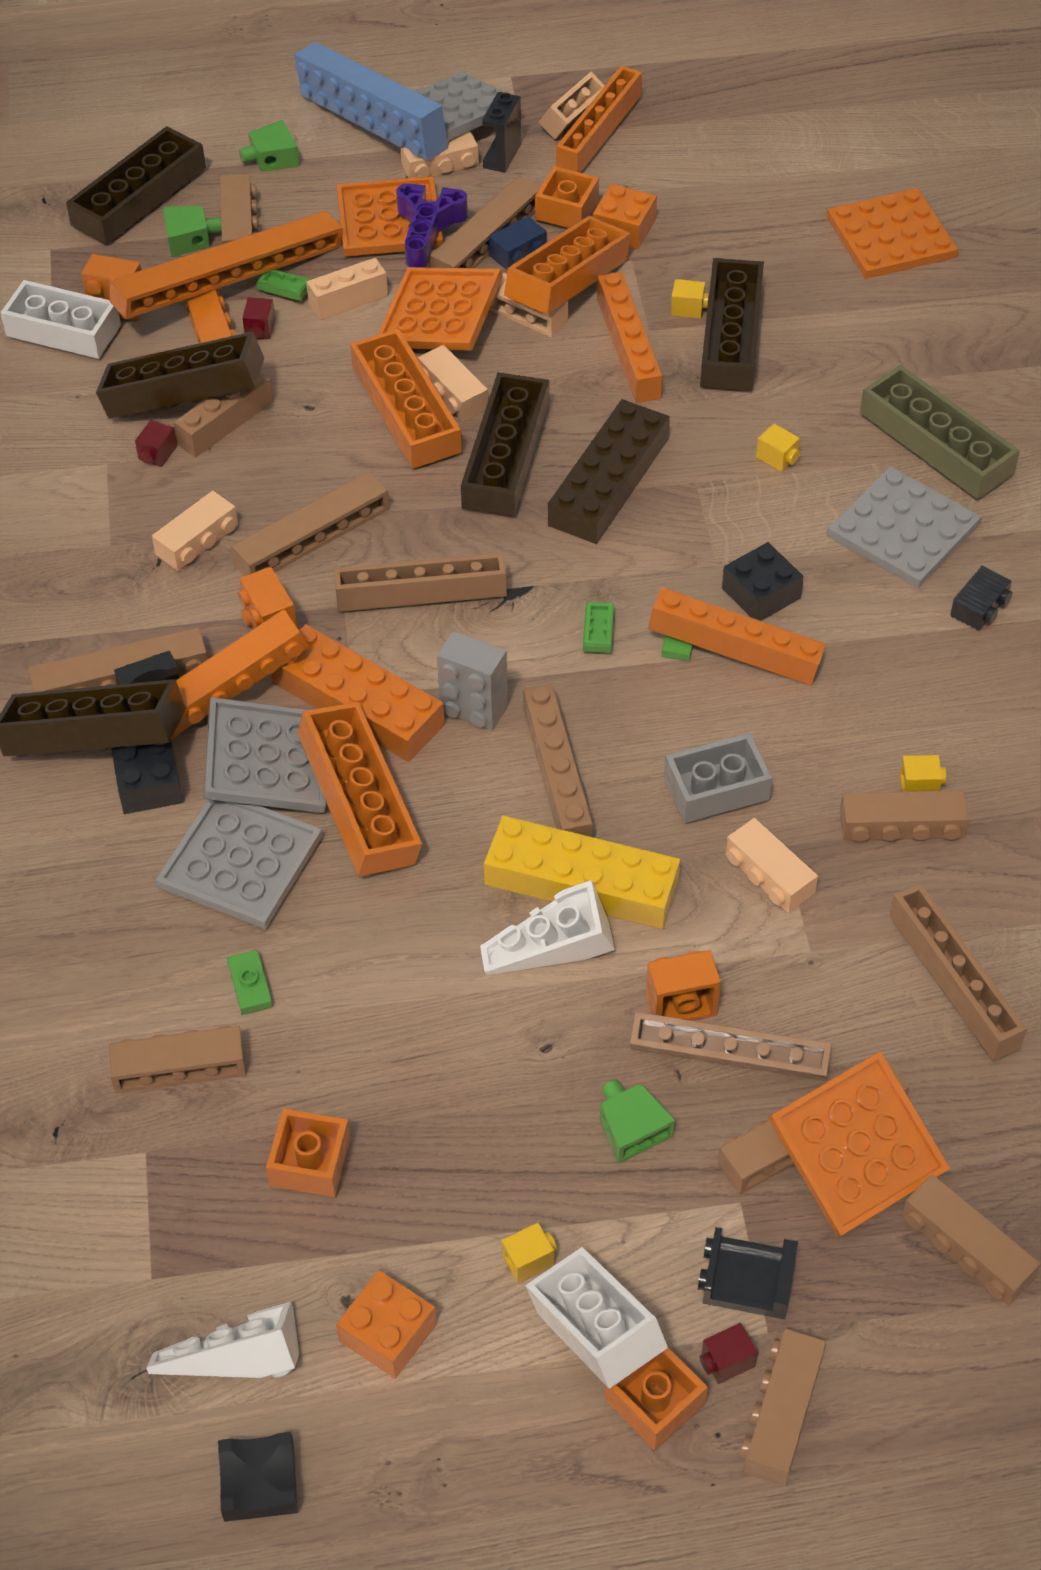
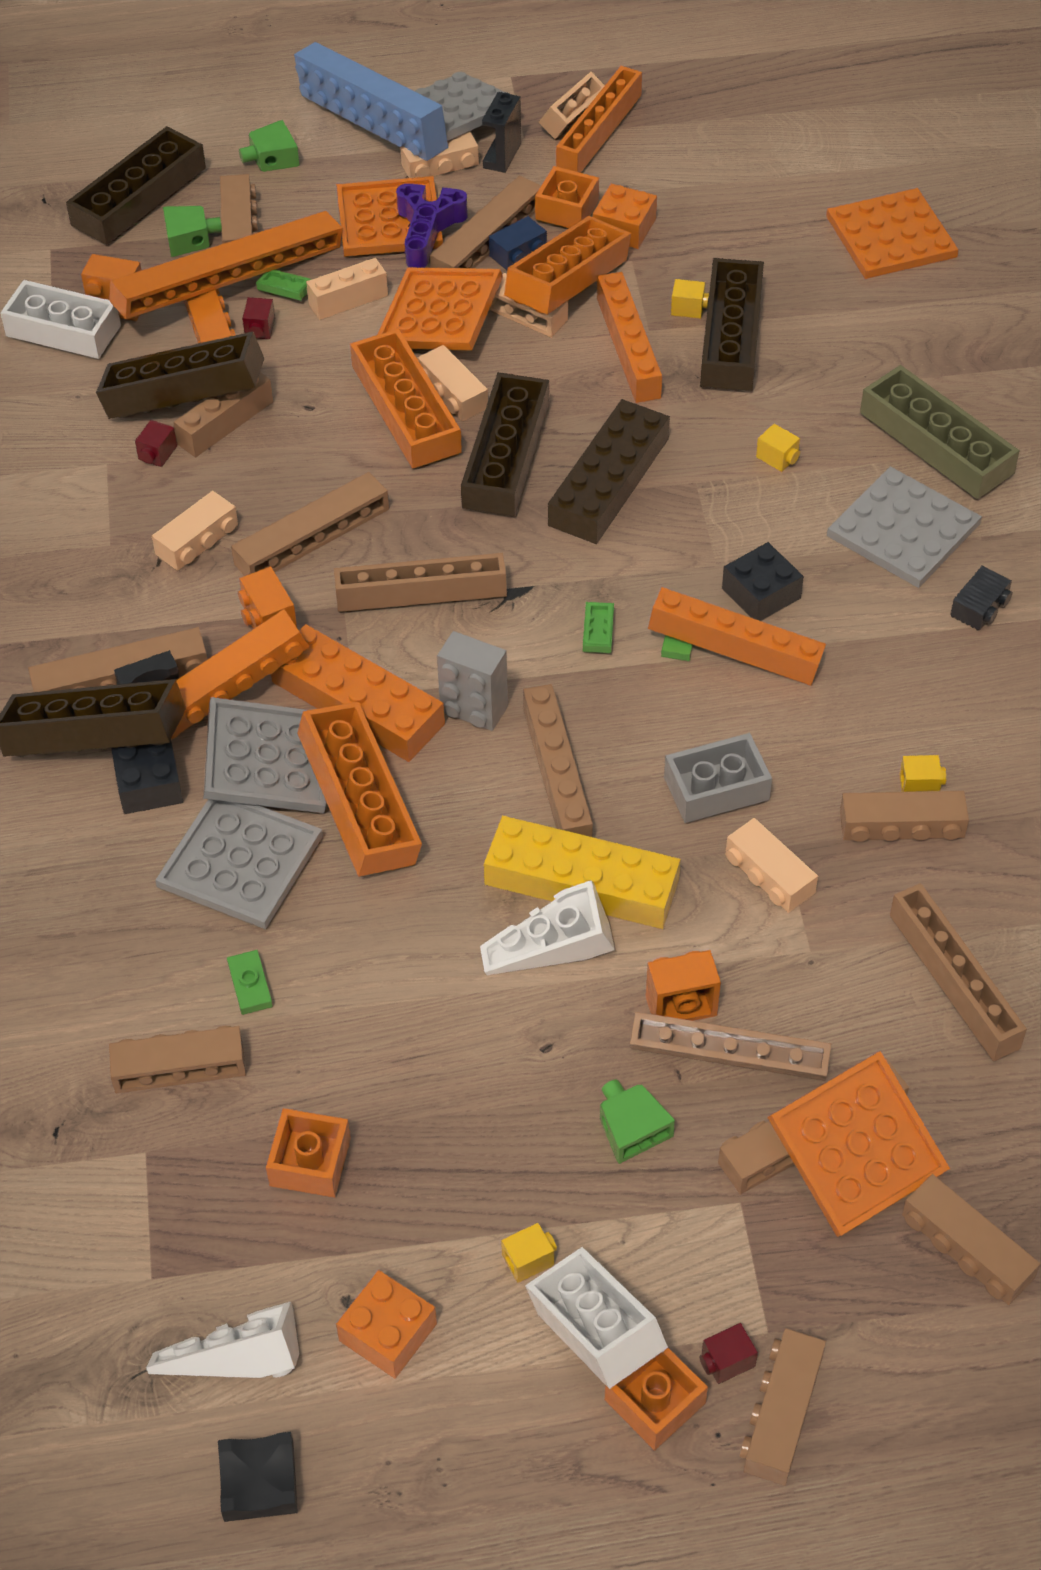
(748, 1275): black panel -> none

